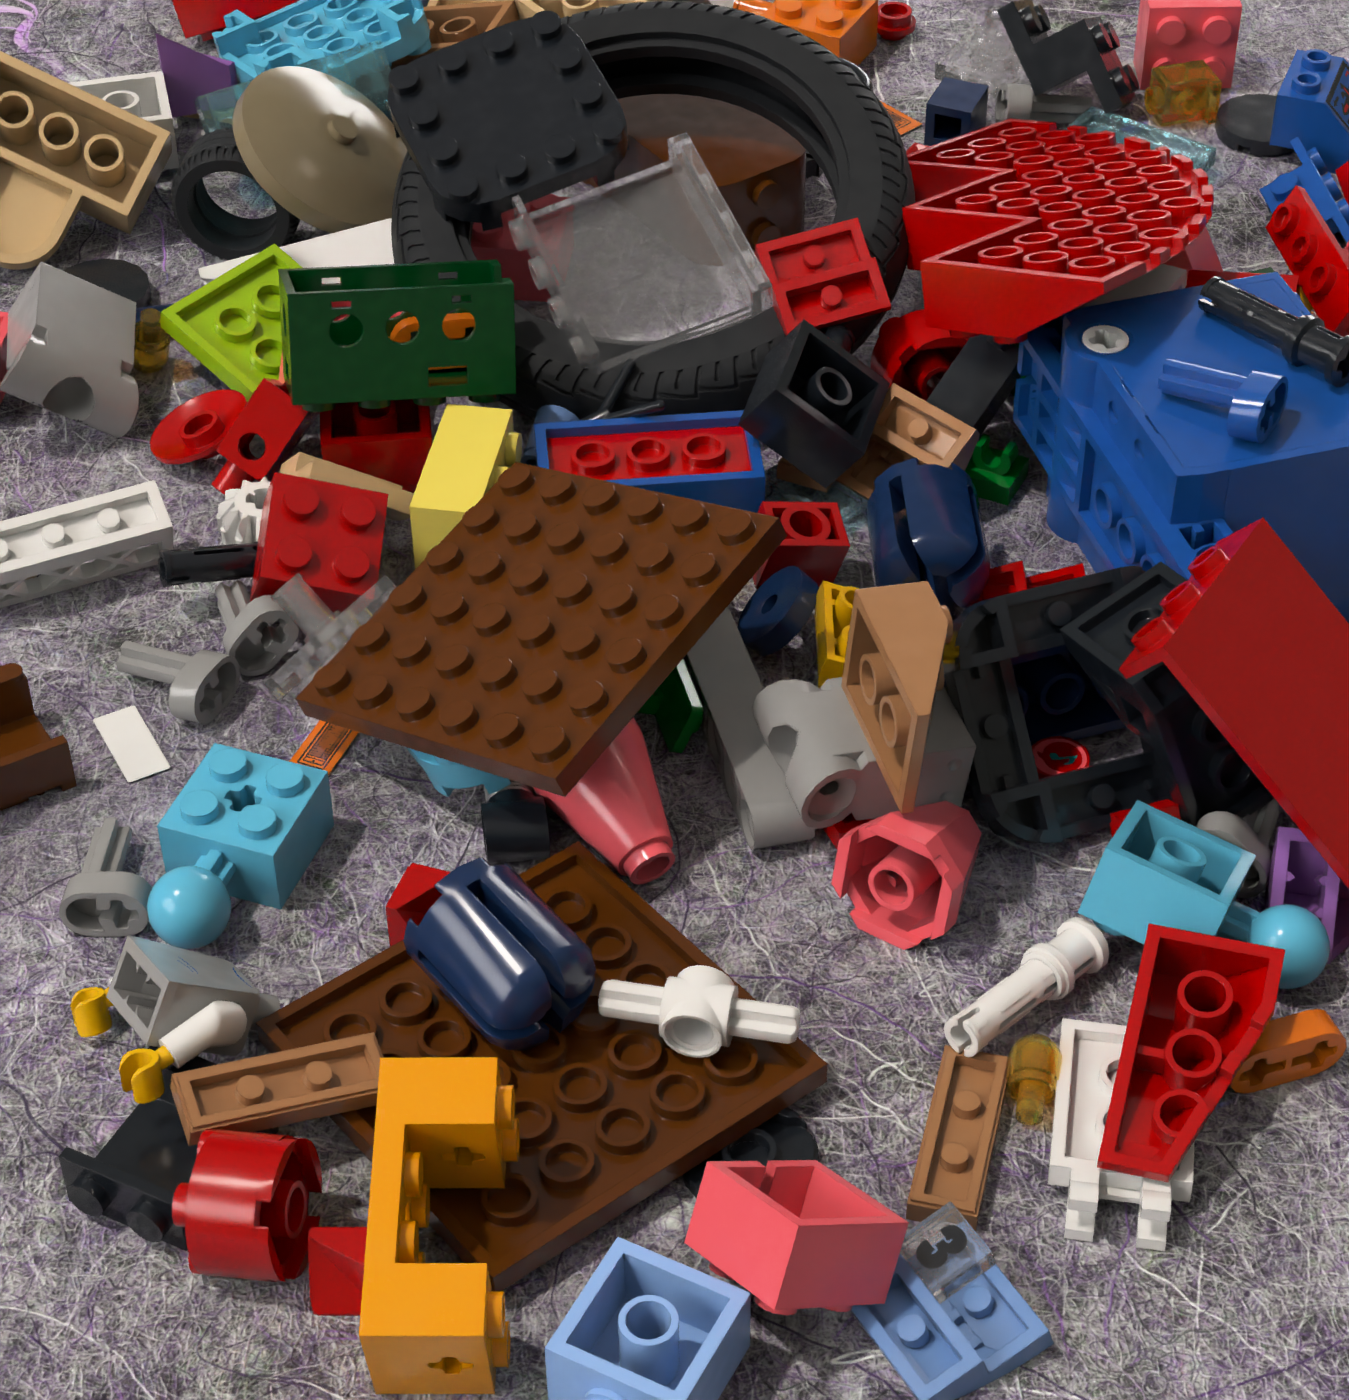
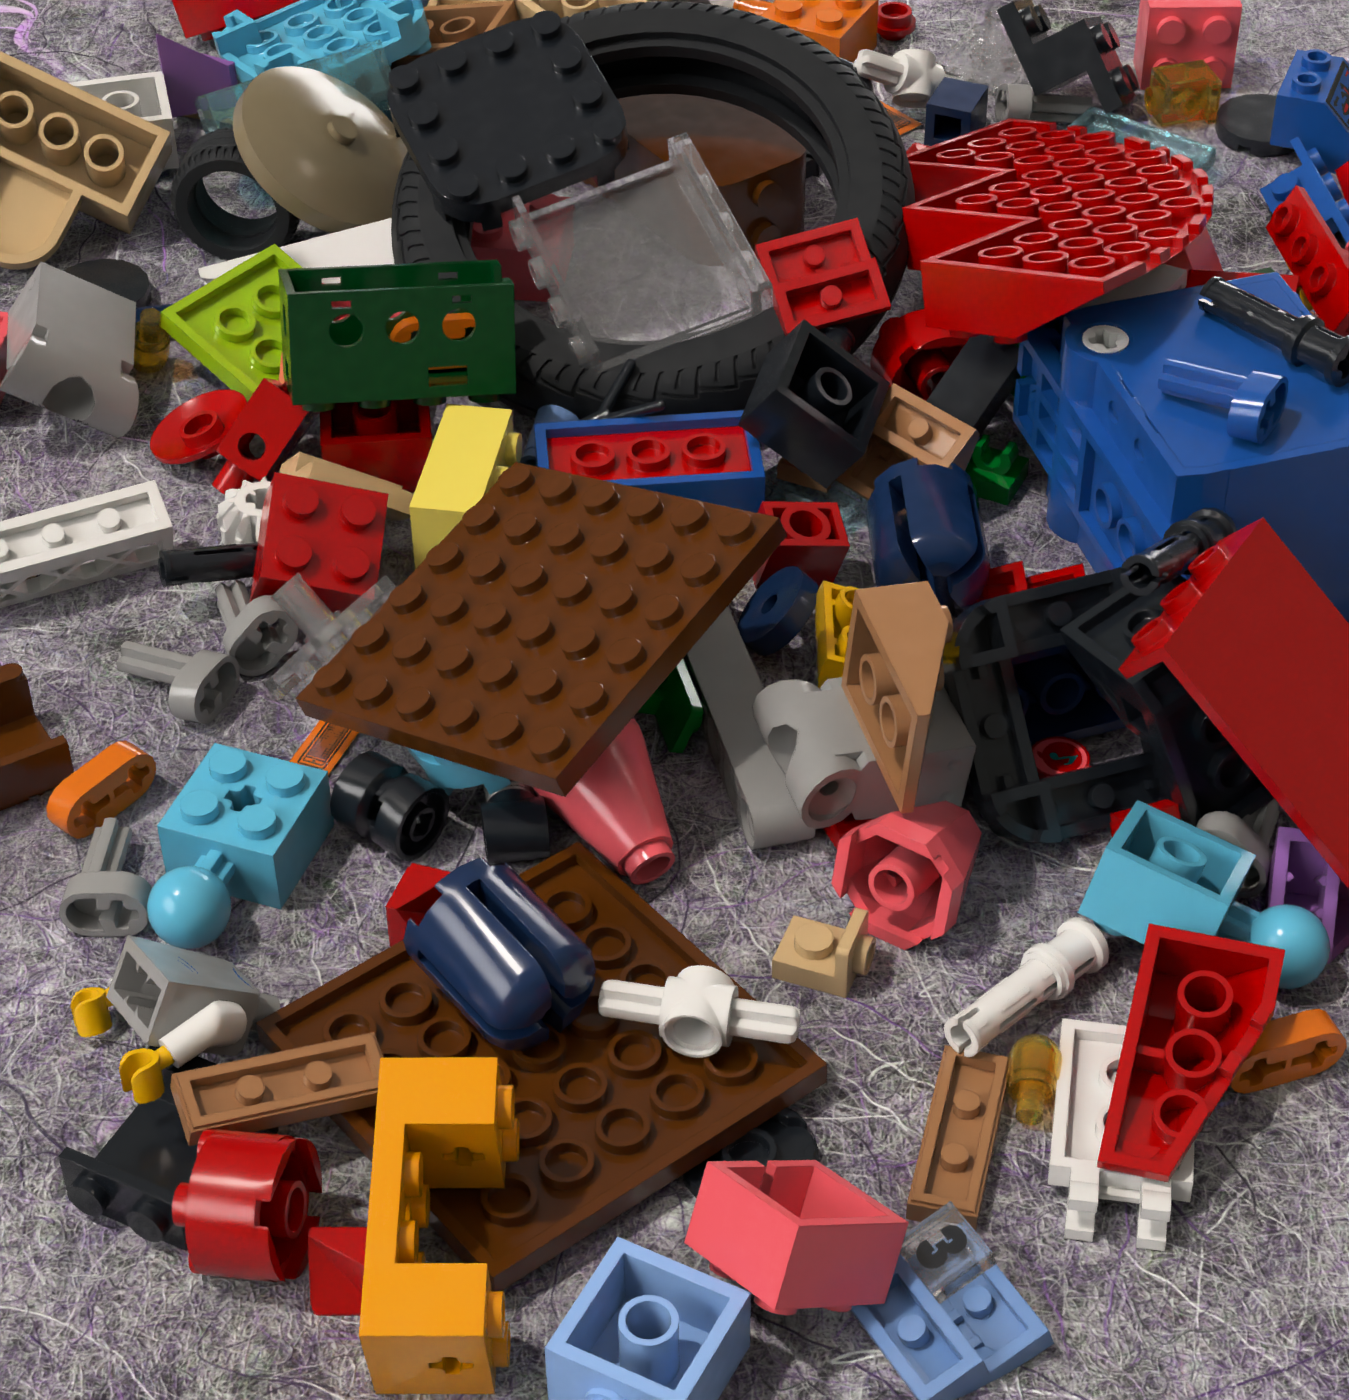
(101, 789): none -> orange beam
(131, 744): white sticker -> none
(389, 805): none -> black wheel
(824, 954): none -> tan bracket
(907, 75): none -> white axle
(1176, 551): none -> black pin

